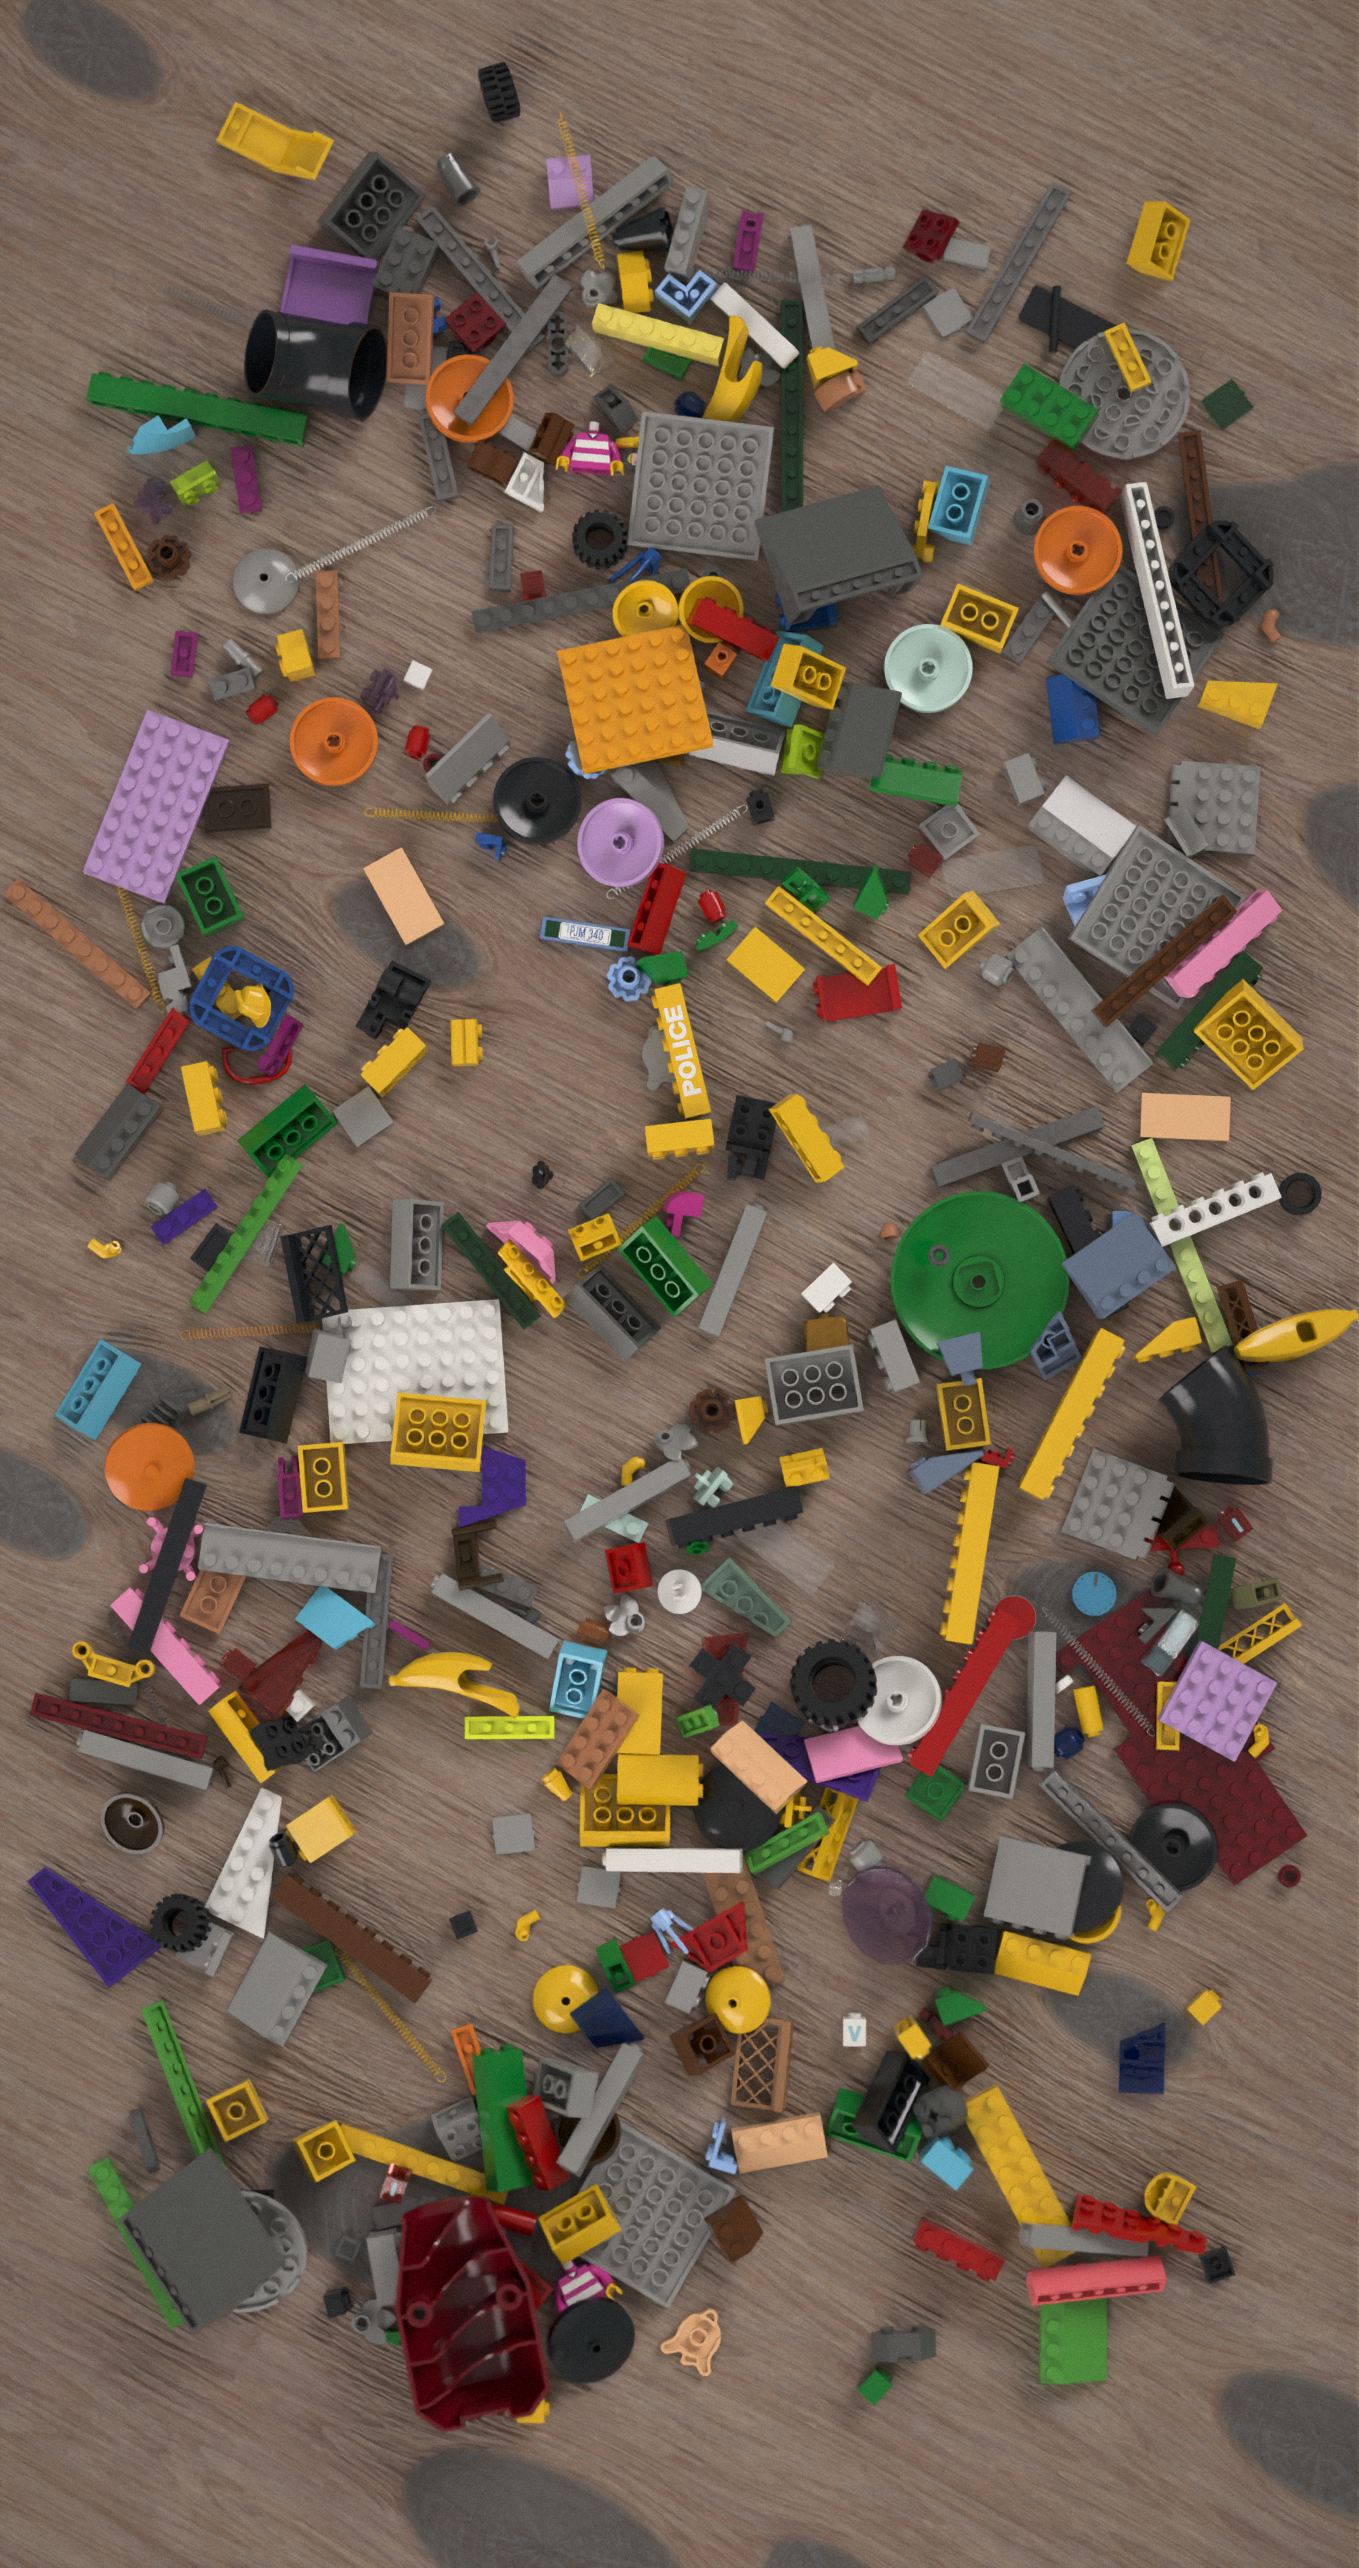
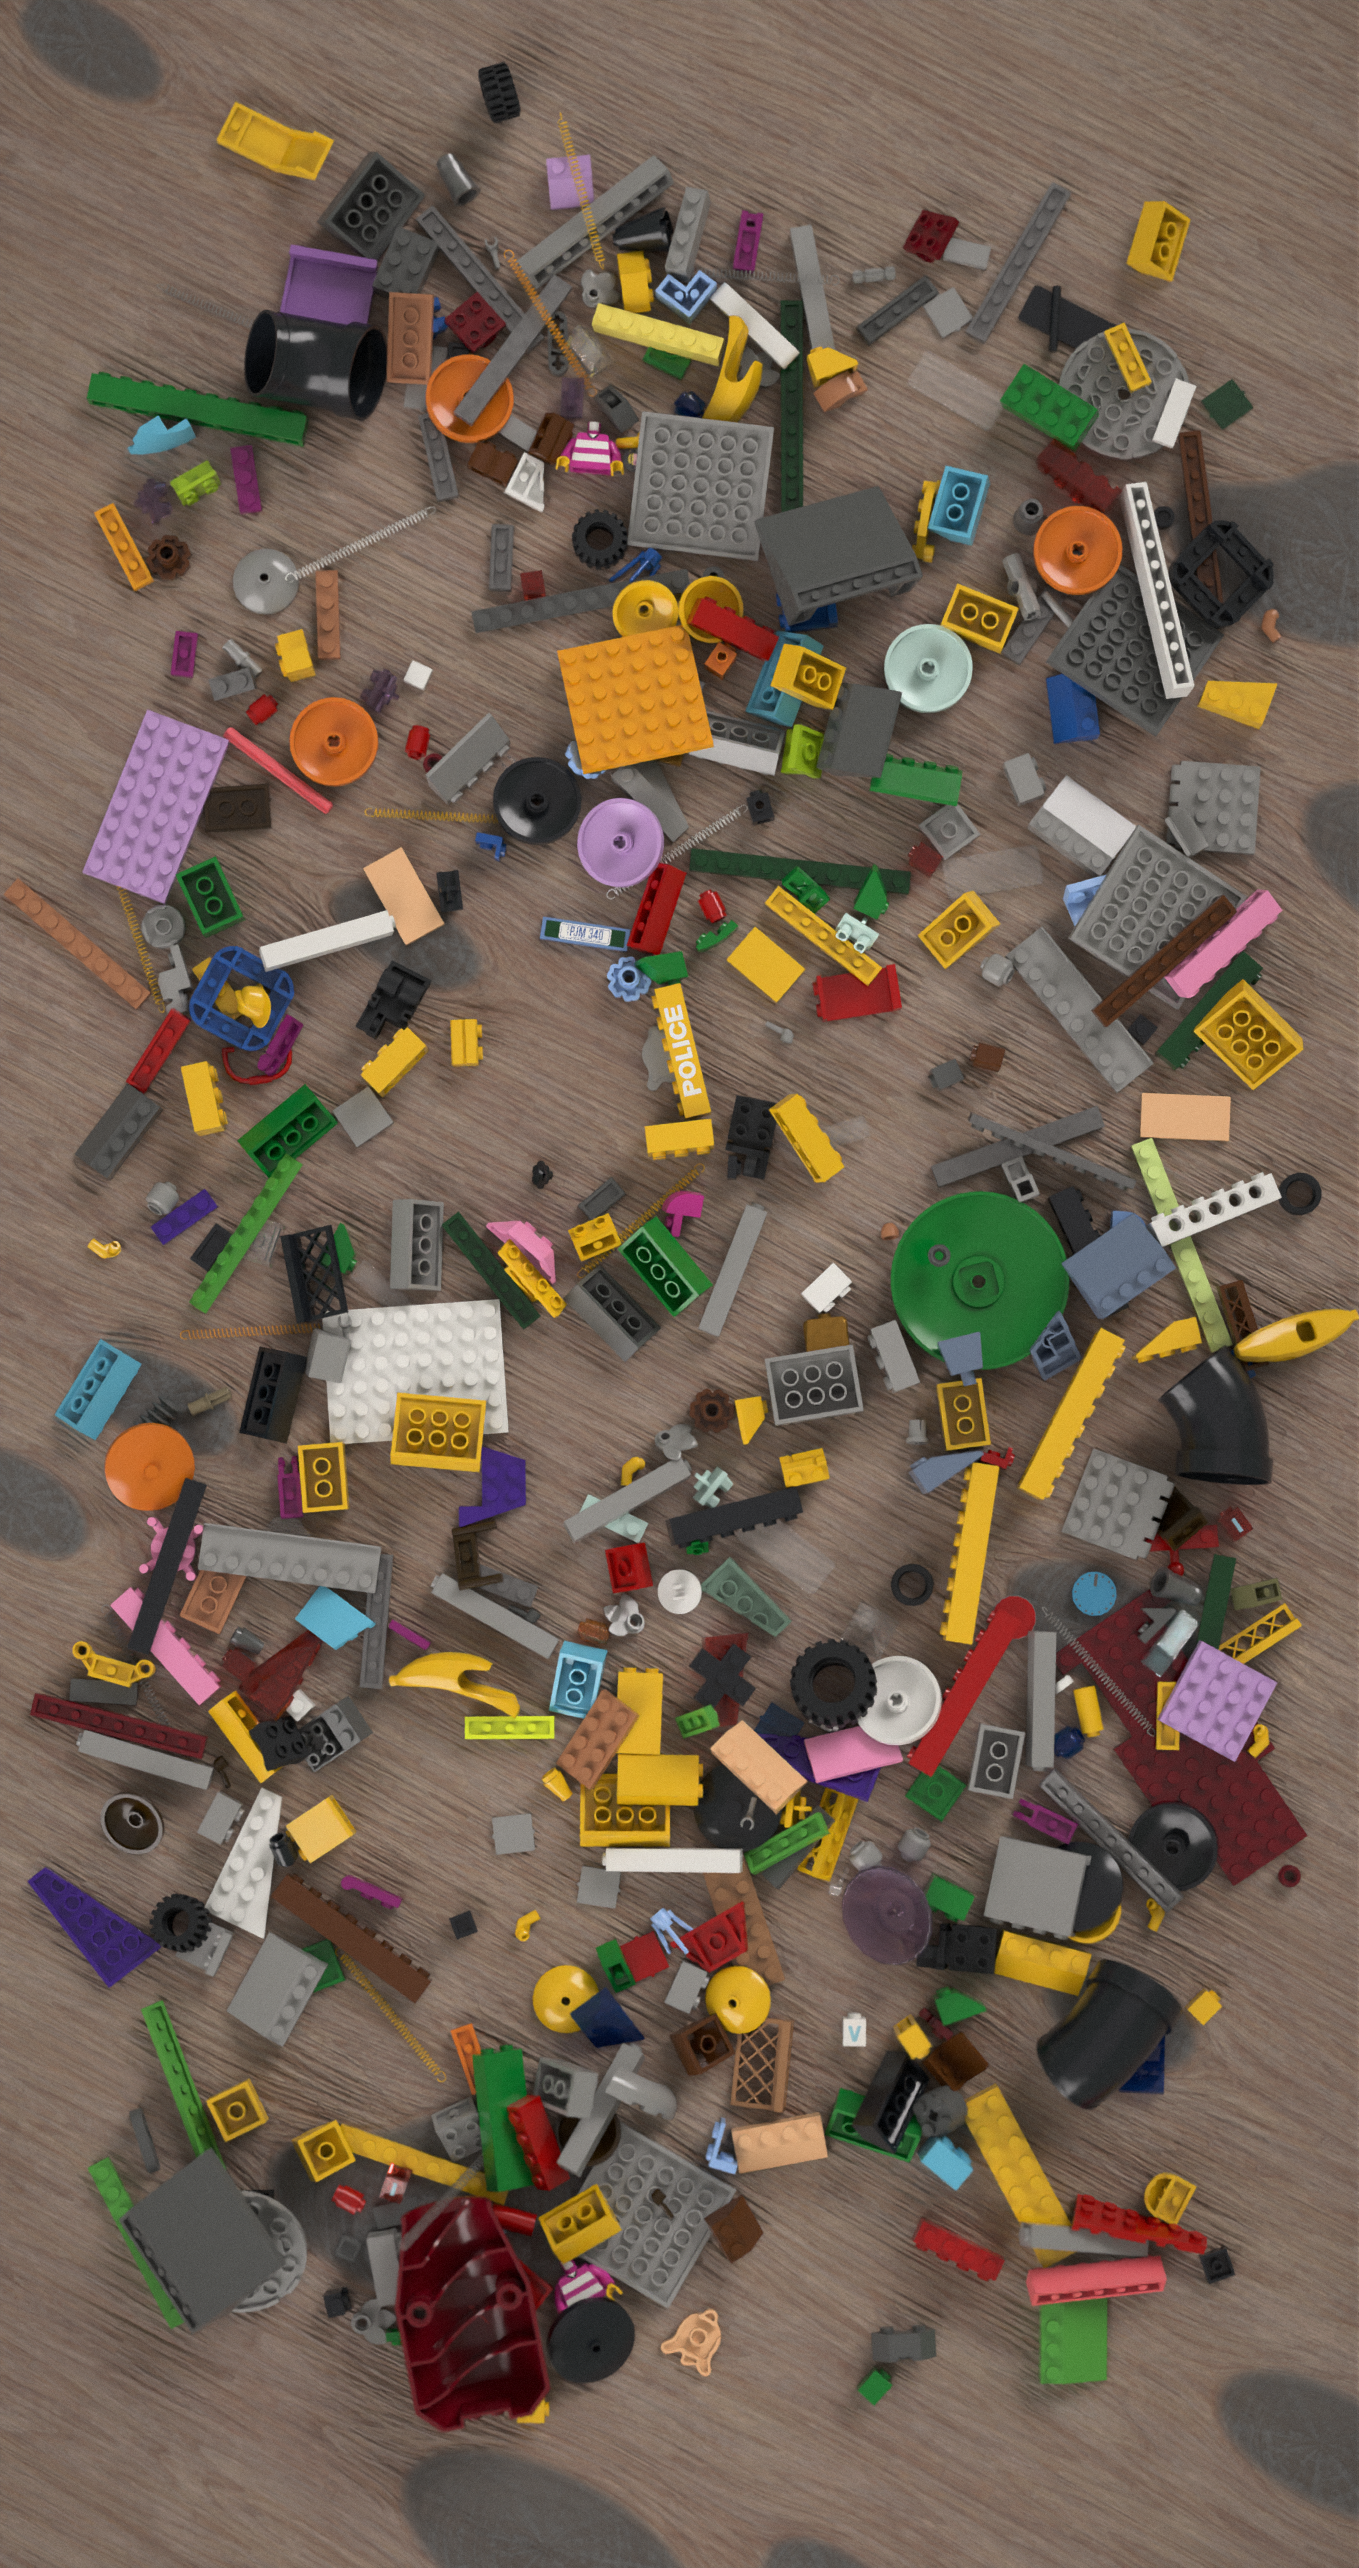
(220, 1818): none -> light grey brick
(246, 1641): none -> dark grey cone
(278, 770): none -> coral axle
(327, 940): none -> white brick
(349, 2199): none -> red brick
(371, 1891): none -> magenta plate
(442, 2202): none -> light grey piece
(449, 891): none -> black hips
(549, 318): none -> light orange piece
(572, 397): none -> clear purple hips
(650, 2095): none -> light grey brick
(658, 2198): none -> dark brown hand
(749, 1816): none -> light grey hand
(857, 932): none -> light aqua hips
(914, 1844): none -> light grey head
(928, 1584): none -> black tyre
(1021, 586): none -> light grey piece
(1048, 1822): none -> magenta hinge
(1107, 2033): none -> black cylinder
(1174, 413): none -> white tile

